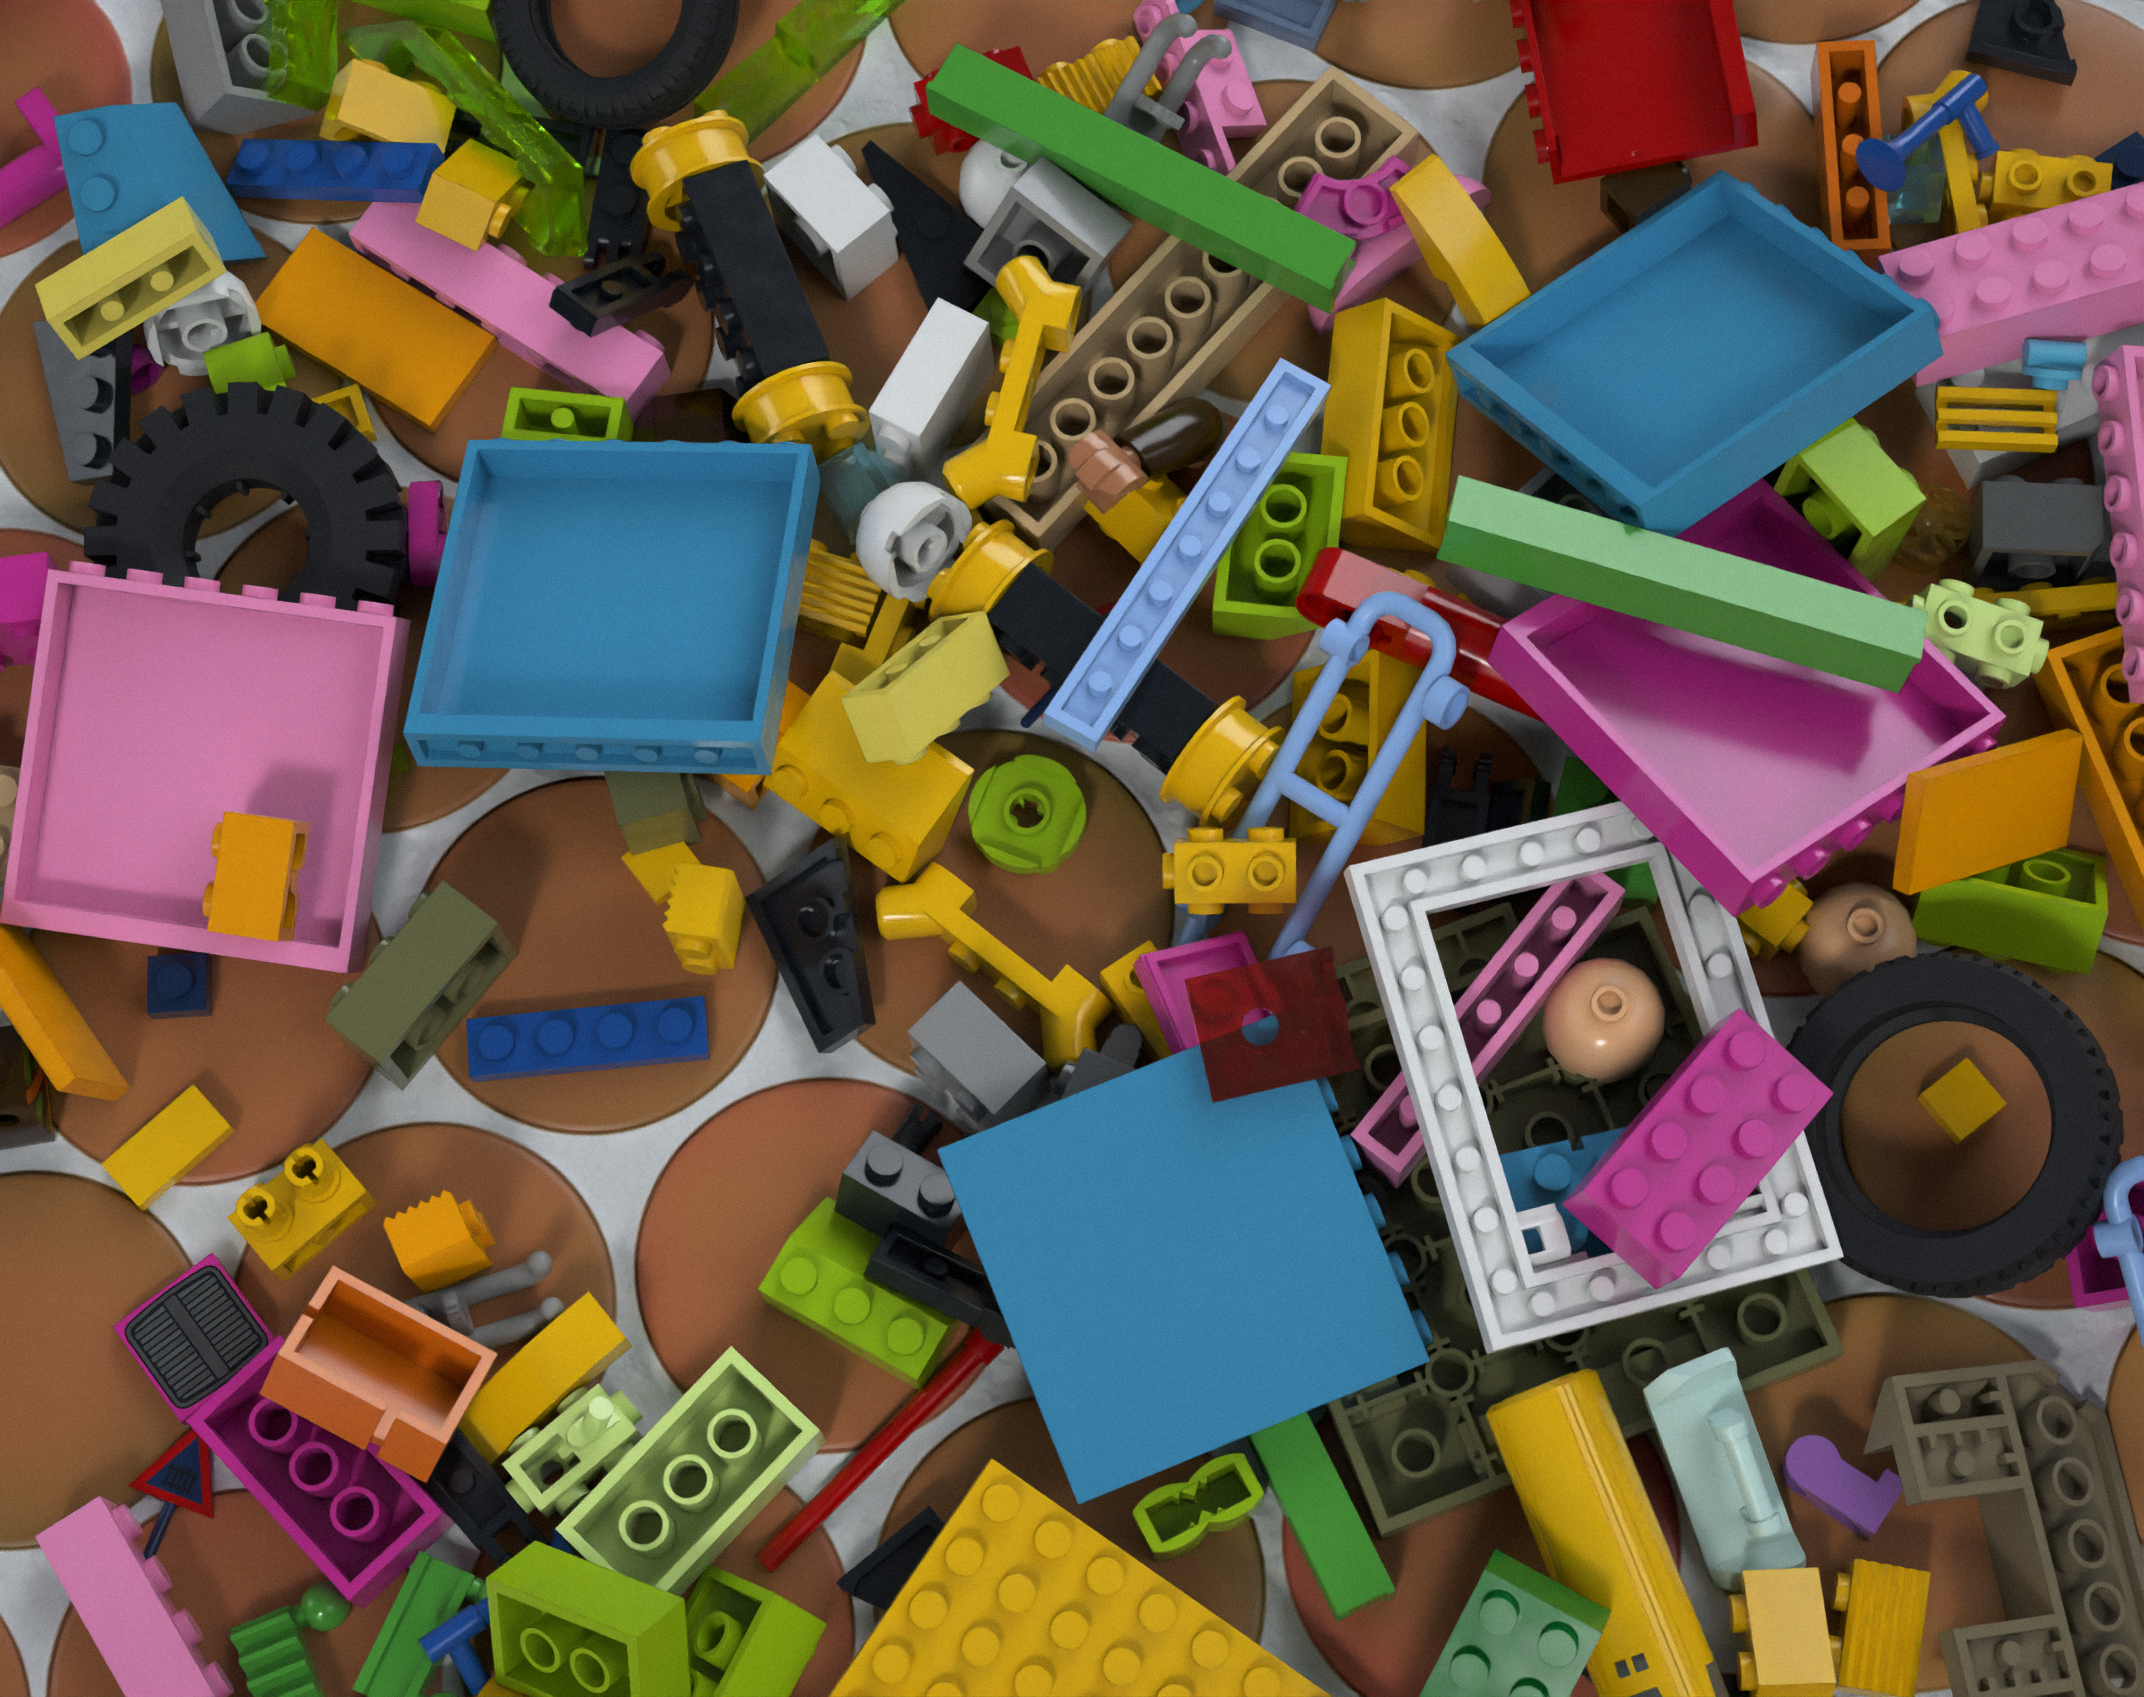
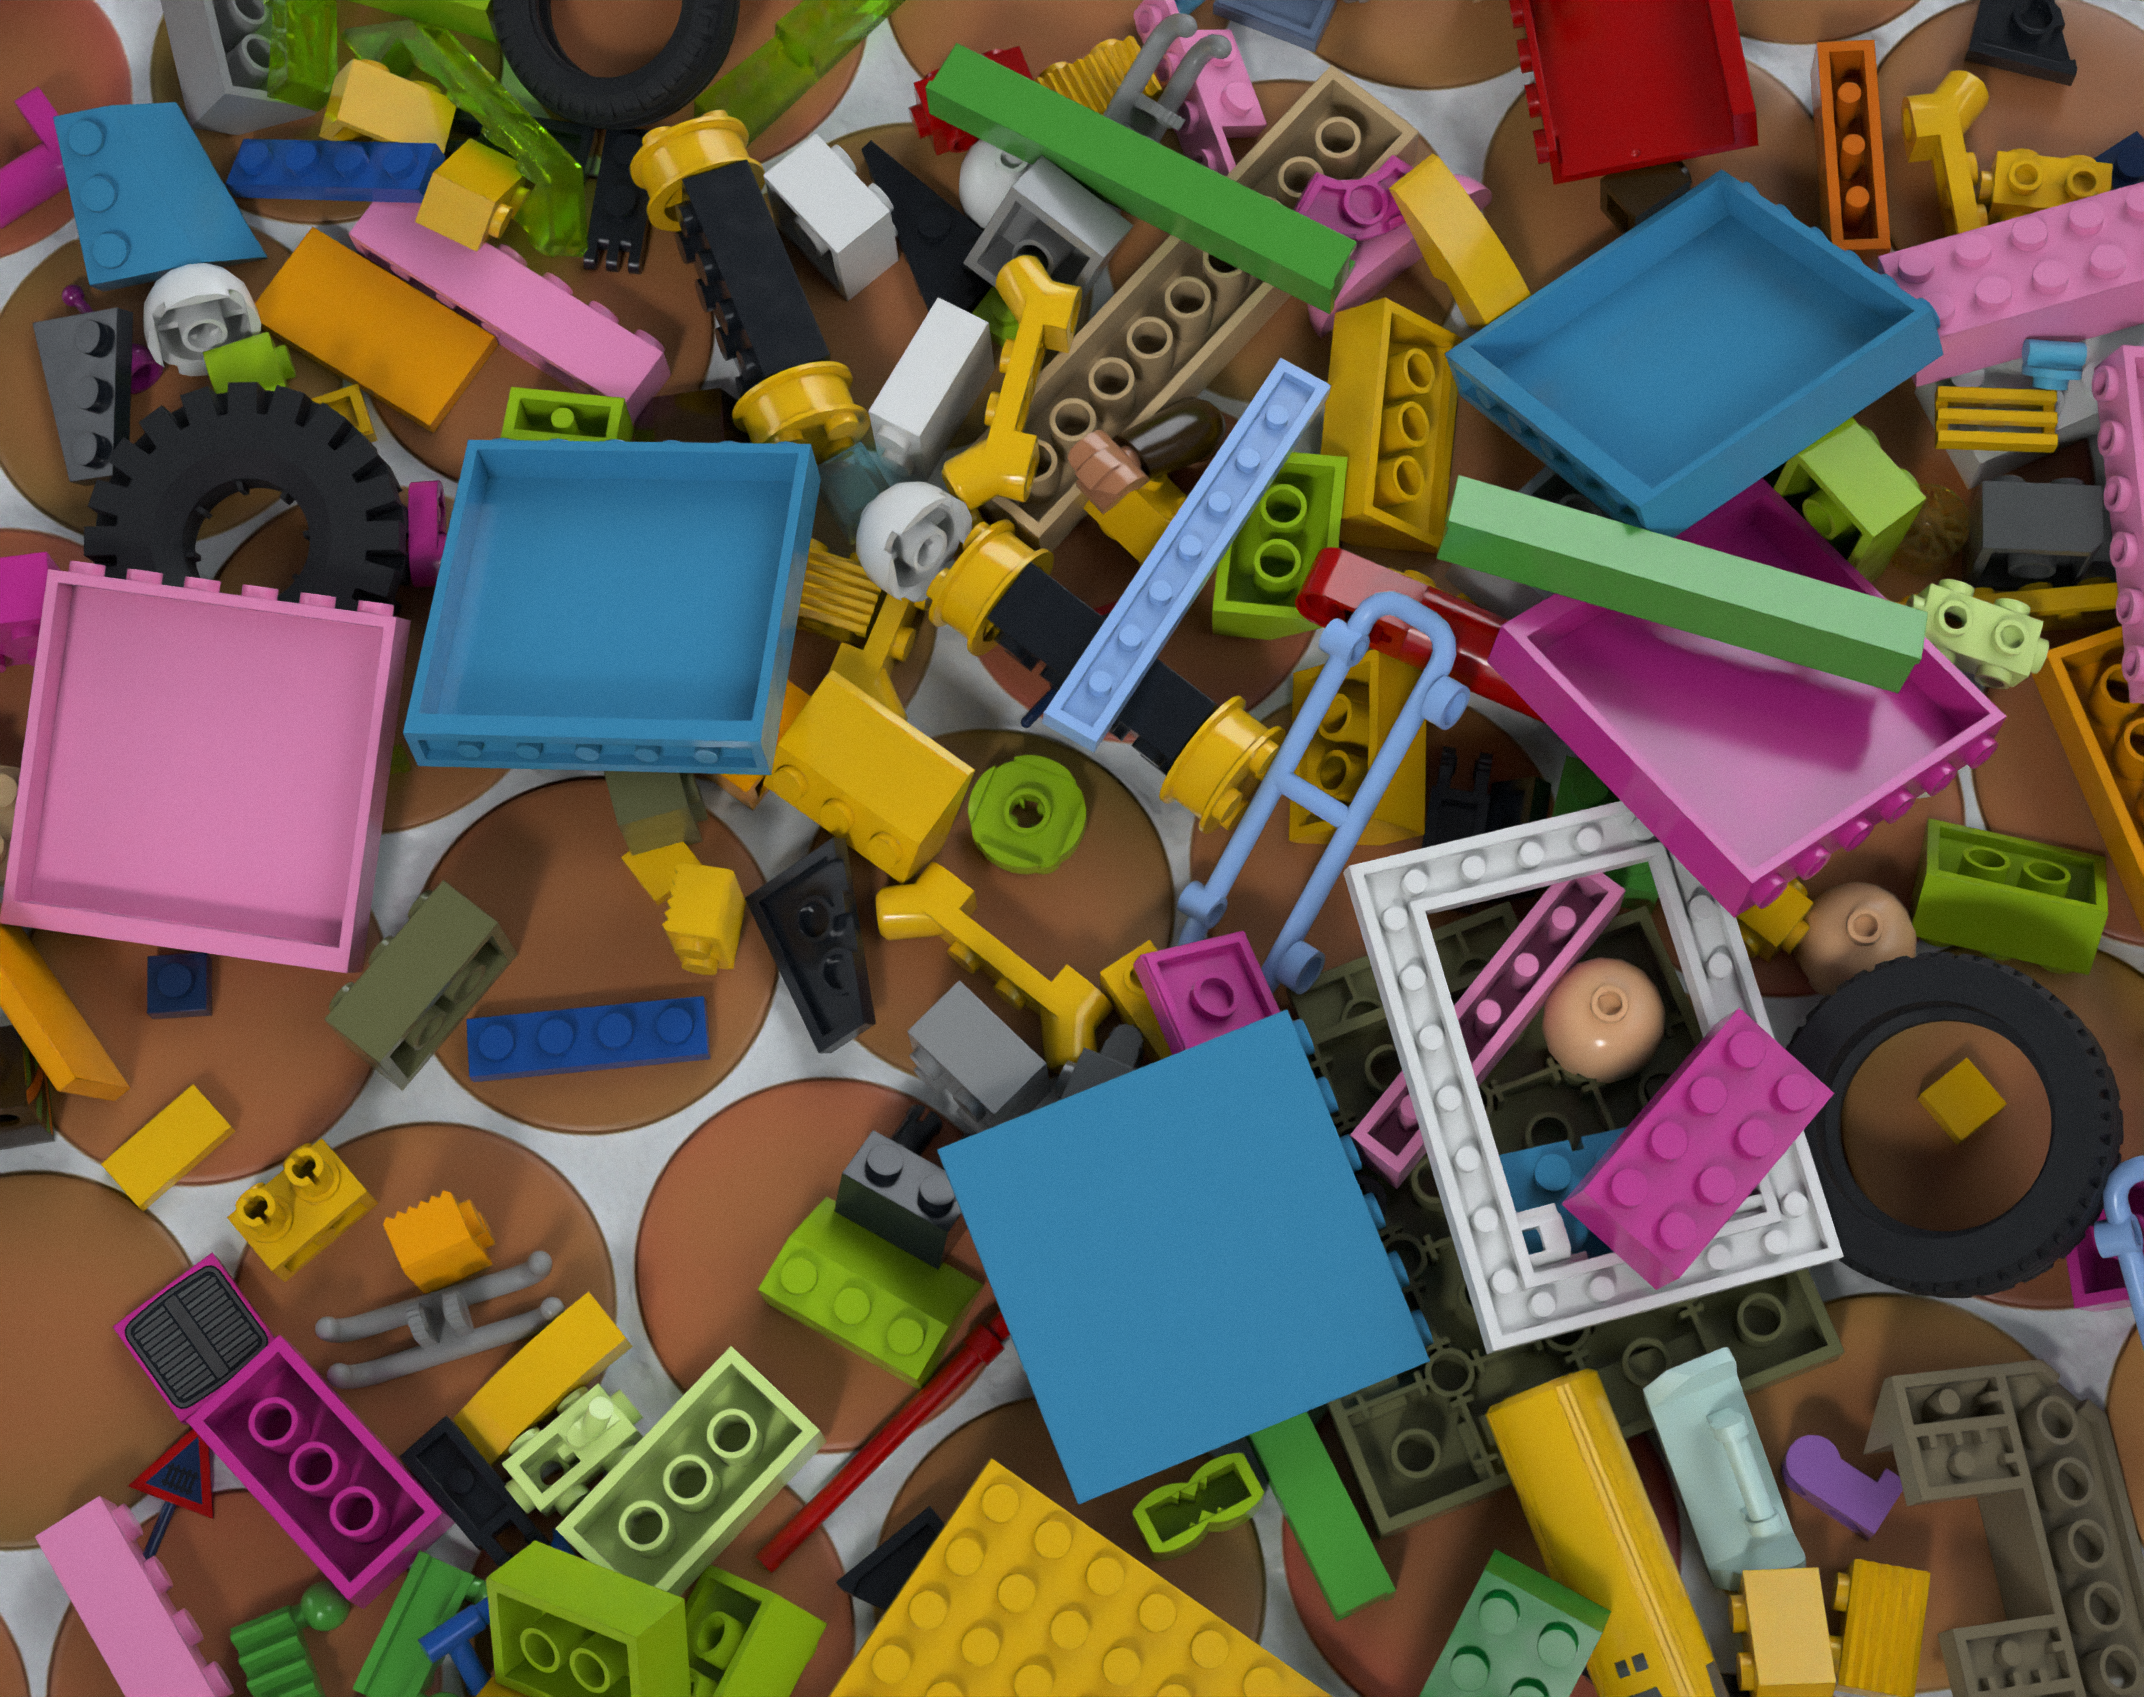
(130, 278): light yellow brick -> none
(256, 876): light orange brick -> none
(378, 1373): orange piece -> none
(619, 293): black hinge -> none
(926, 688): light yellow brick -> none
(939, 1280): black hinge -> none
(1221, 870): yellow brick -> none
(1309, 1017): clear red bracket -> none
(1884, 162): blue piece -> none
(1922, 191): clear light blue brick -> none
(1987, 810): light orange tile -> none

